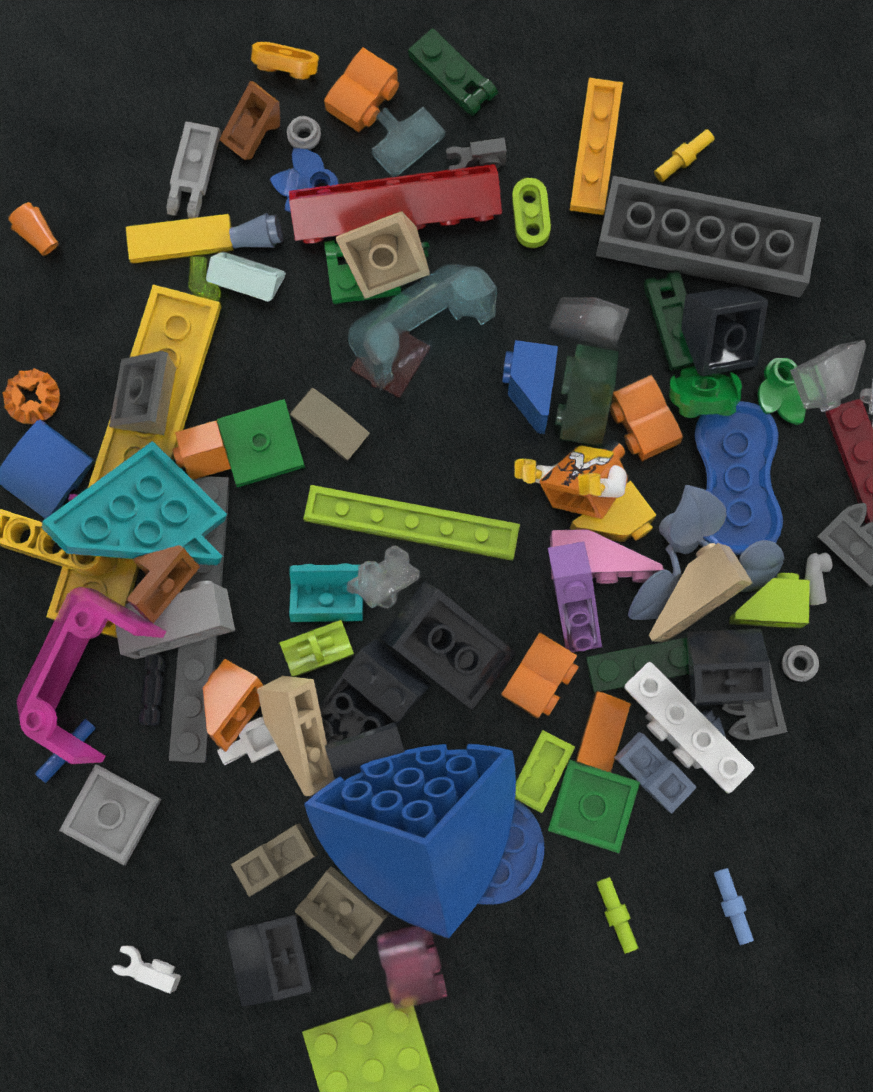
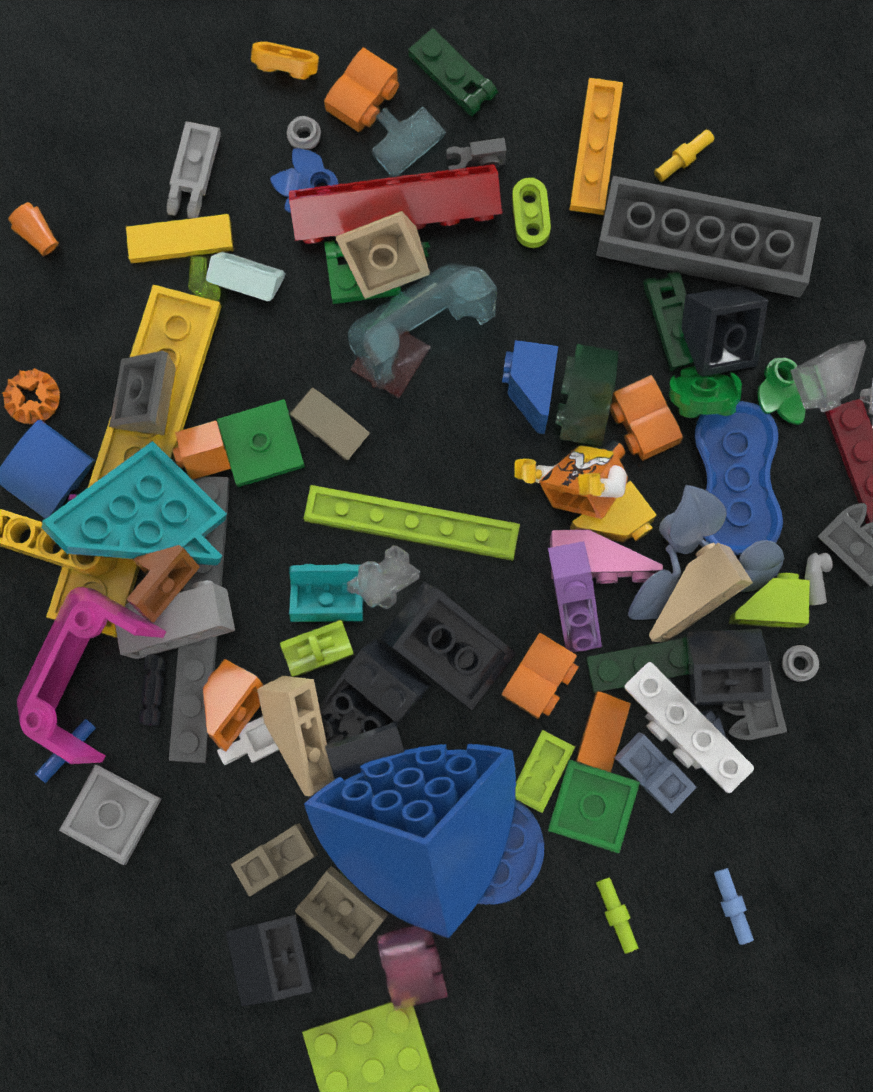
(157, 974): white plate -> none
(250, 121): dark orange slope -> none
(258, 232): sand blue cone -> none
(589, 321): clear slope -> none

